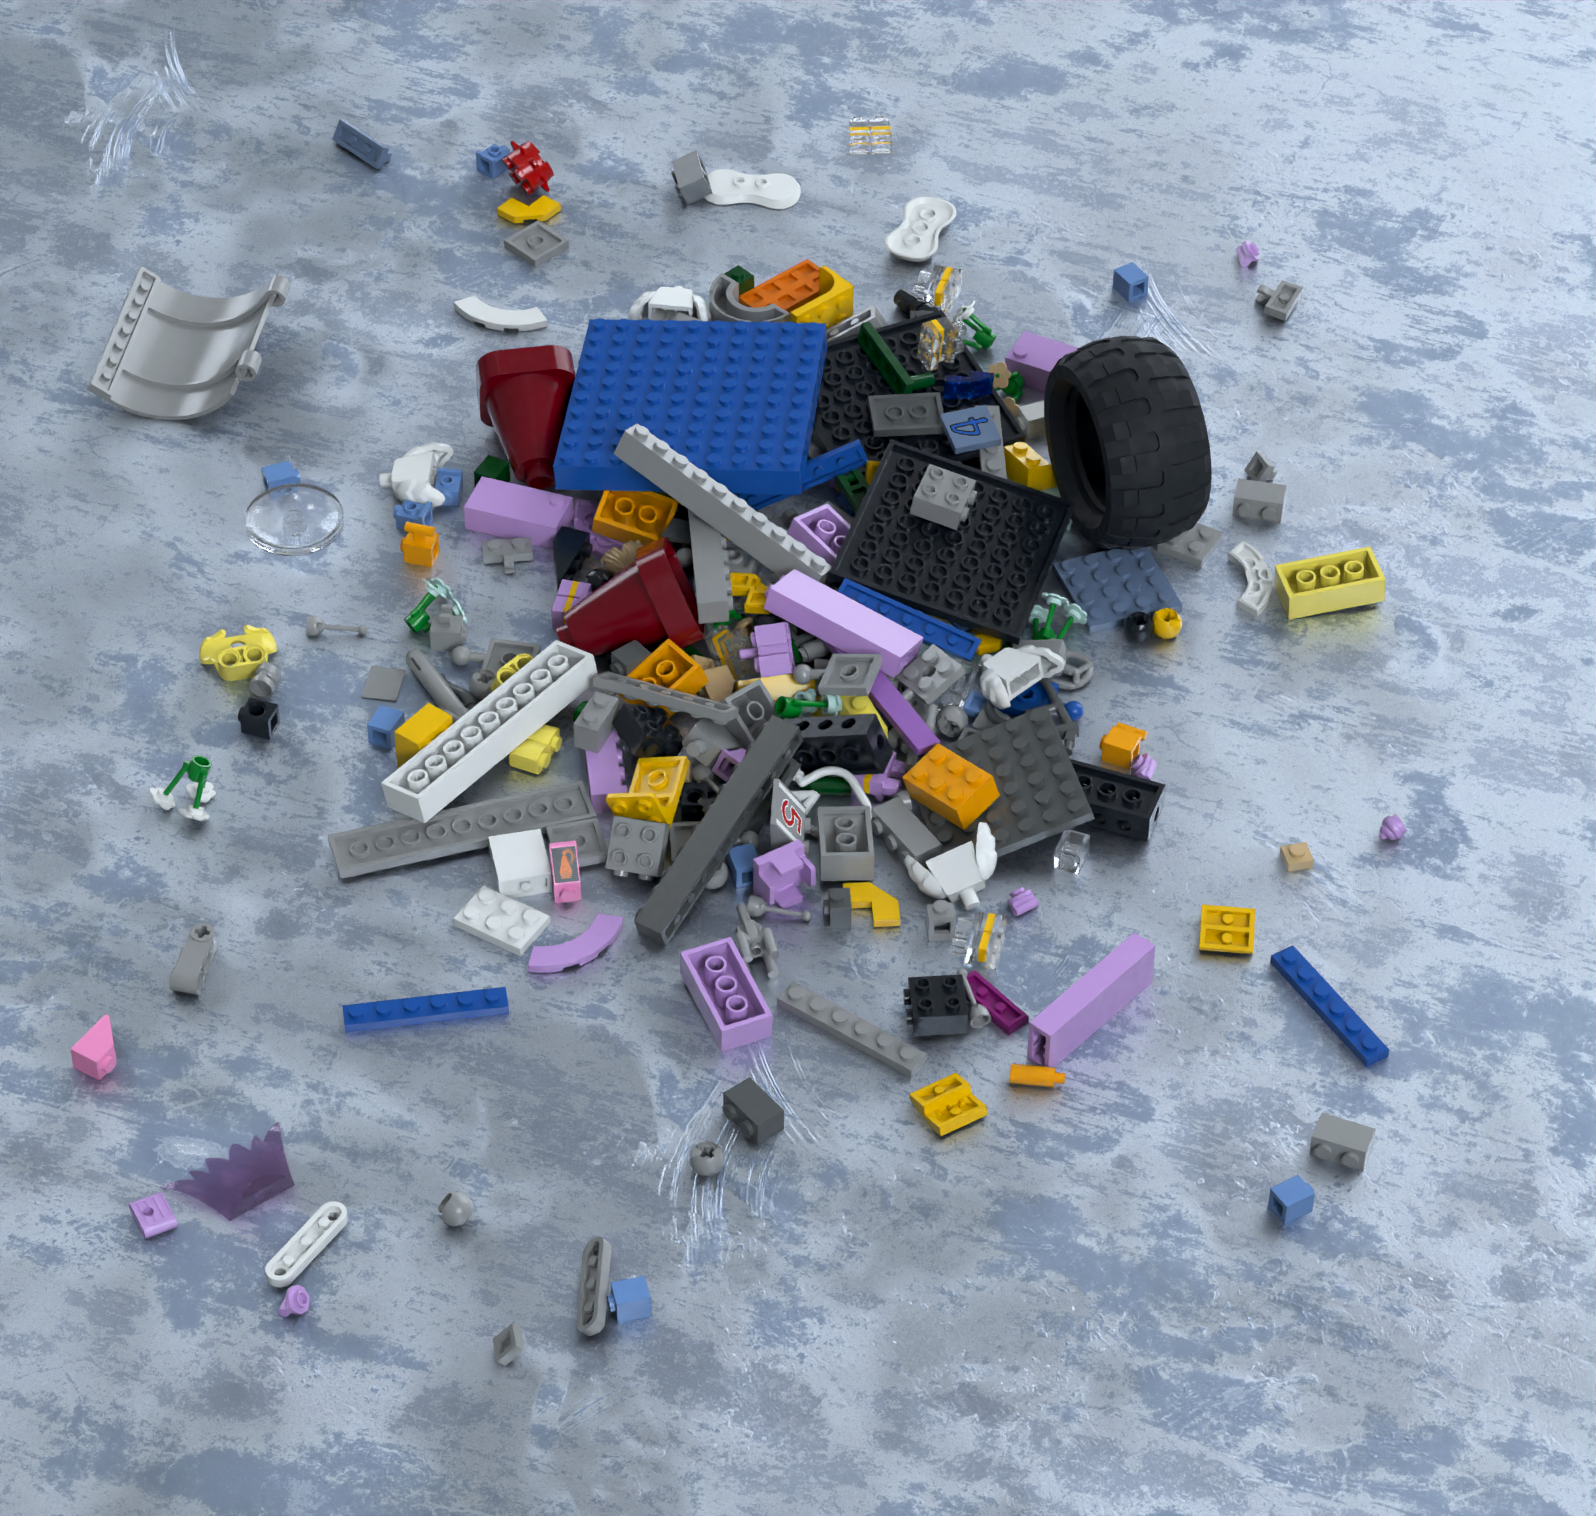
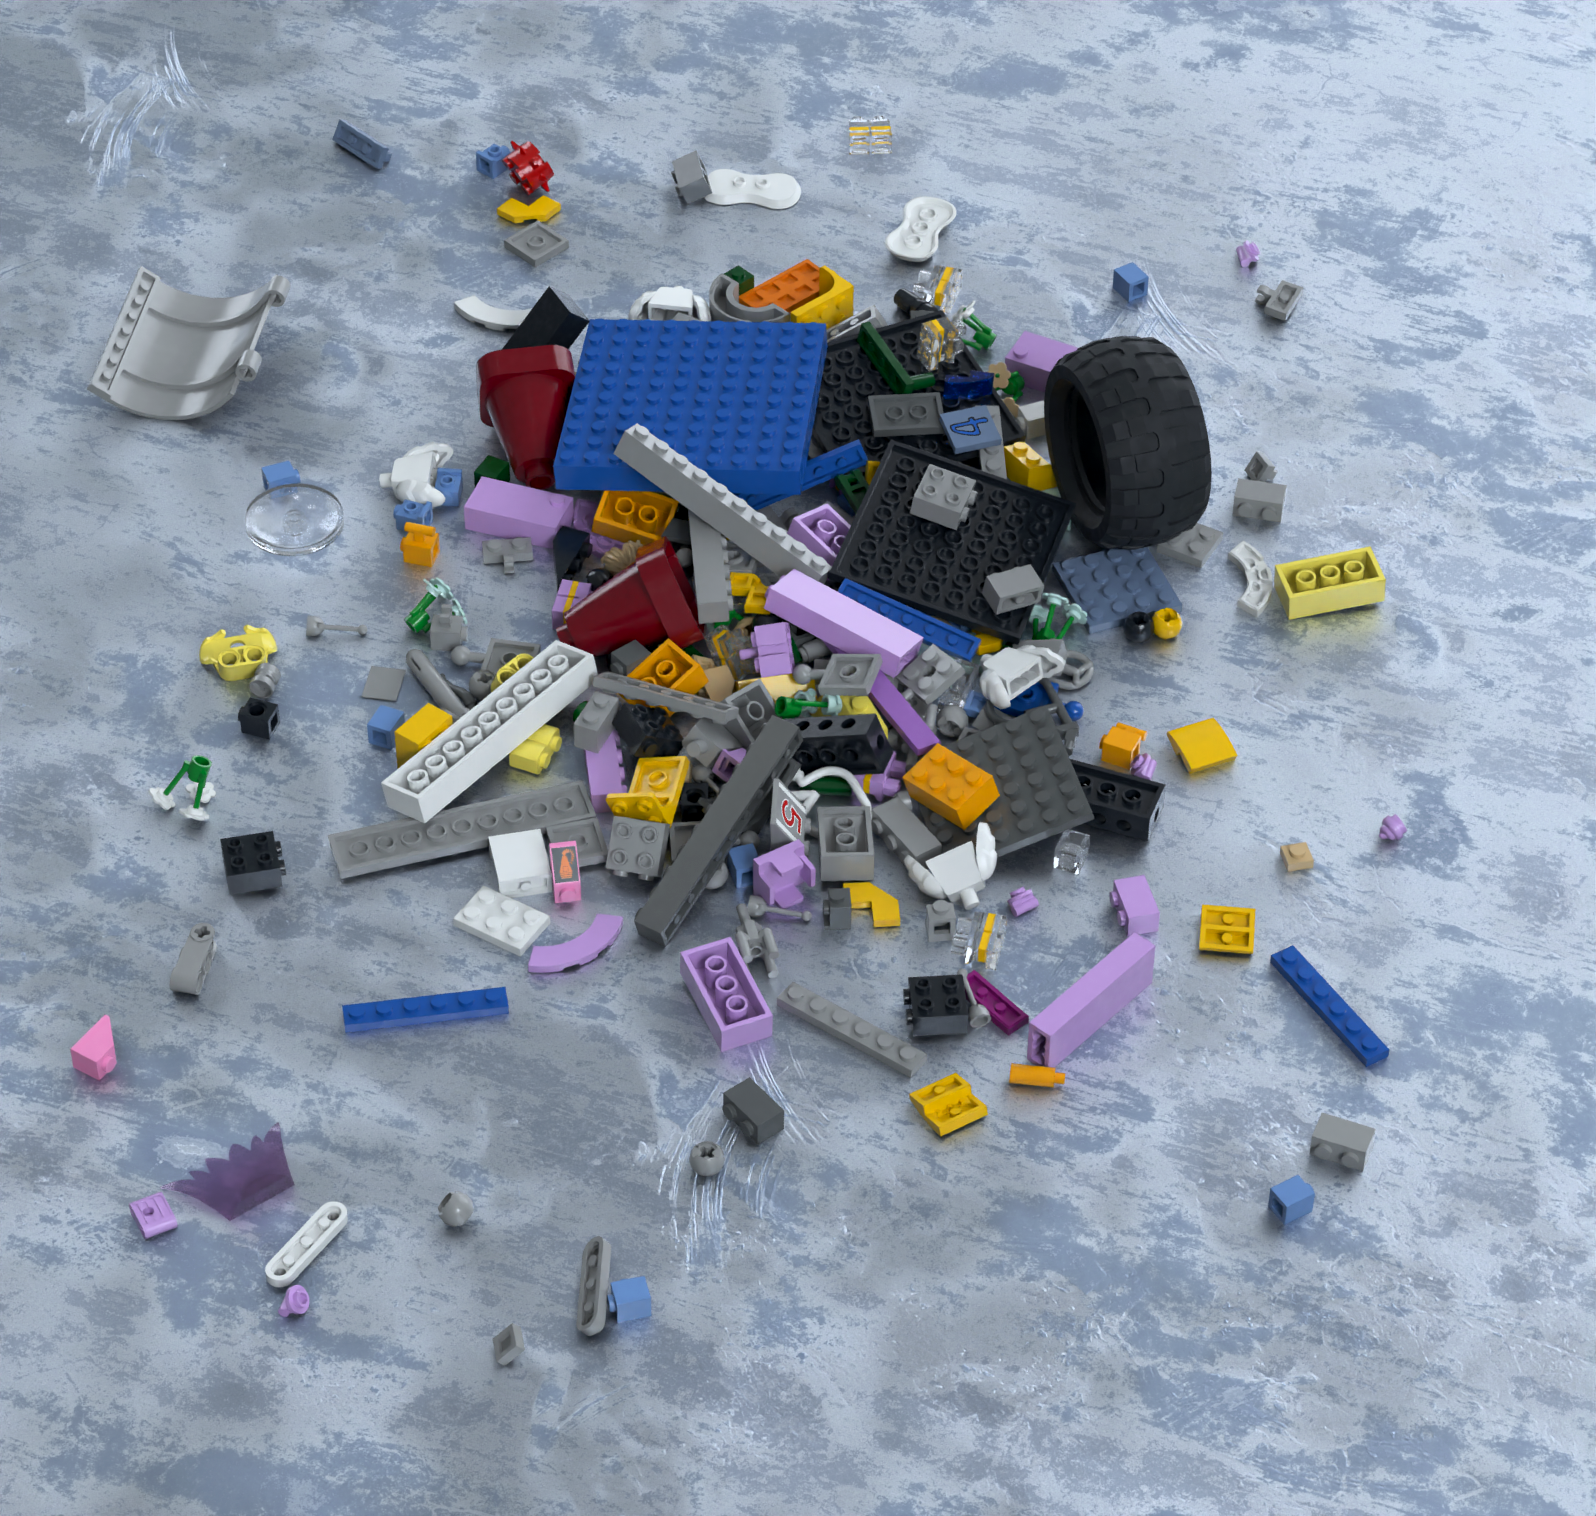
(252, 862): none -> black brick
(550, 322): none -> black brick
(1013, 589): none -> light grey brick
(1135, 905): none -> lavender brick
(1202, 745): none -> yellow slope

